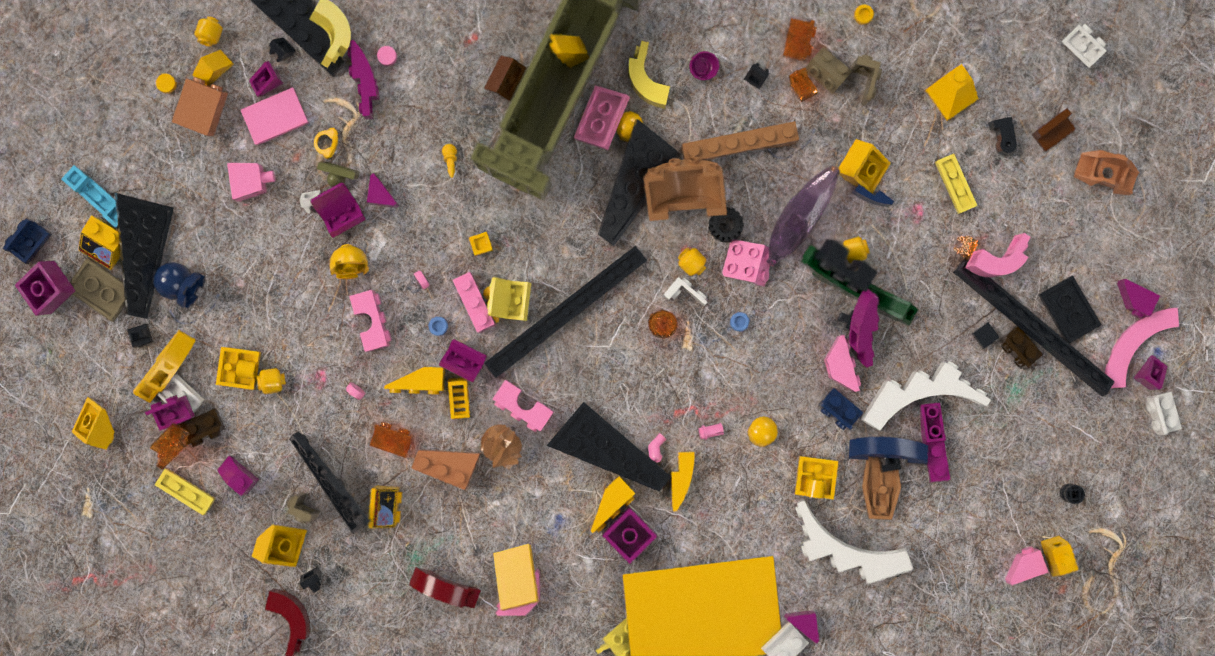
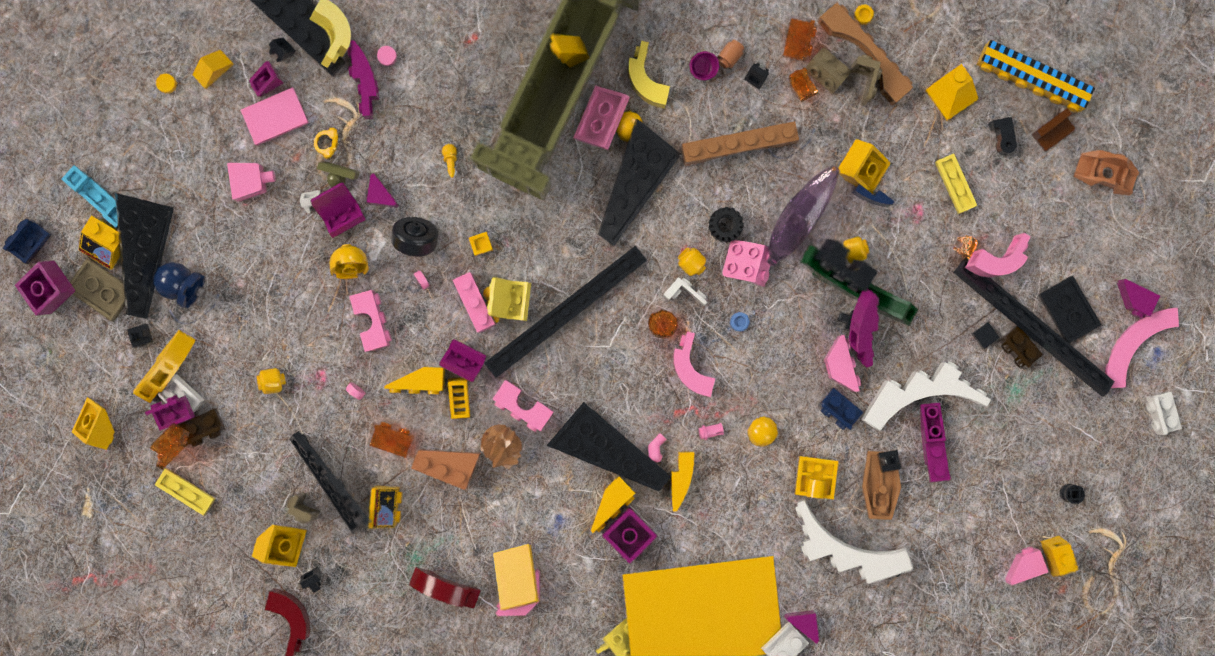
(200, 106): nougat brick -> none
(208, 31): yellow head -> none
(237, 476): magenta slope -> none
(238, 368): yellow plate -> none
(414, 236): none -> black wheel
(438, 326): medium blue tile -> none
(505, 77): reddish brown panel -> none
(685, 186): medium nougat cylinder -> none
(688, 376): none -> bright pink arch
(730, 54): none -> nougat brick
(839, 24): none -> medium nougat arch
(888, 448): dark blue slope -> none
(1035, 76): none -> brick
(1084, 44): white bracket -> none
(1152, 374): magenta slope -> none

